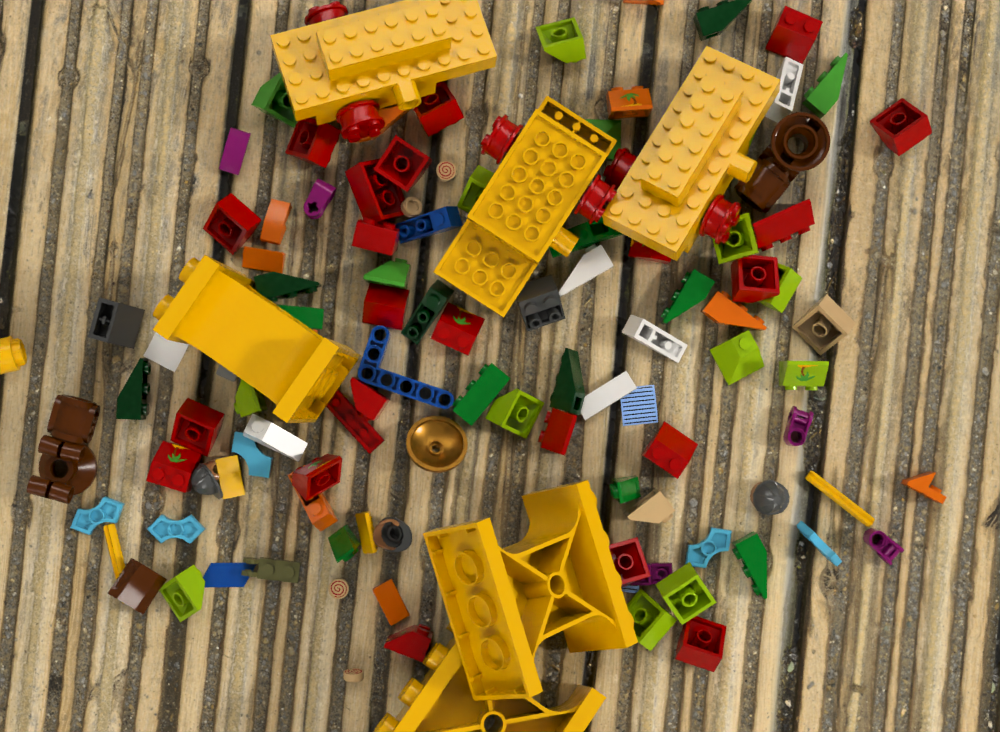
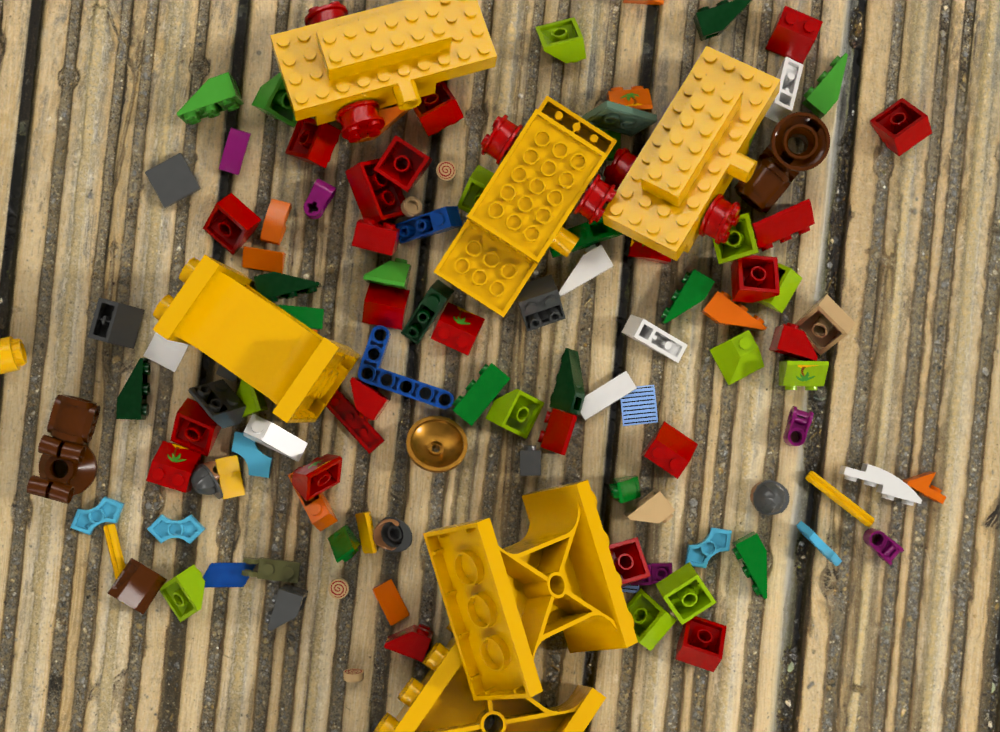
(172, 180): none -> dark grey tile
(212, 98): none -> bright green slope
(219, 402): none -> dark grey slope
(287, 605): none -> dark grey slope
(530, 461): none -> dark grey brick
(620, 118): none -> sand green tile
(792, 342): none -> red slope
(888, 484): none -> white slope

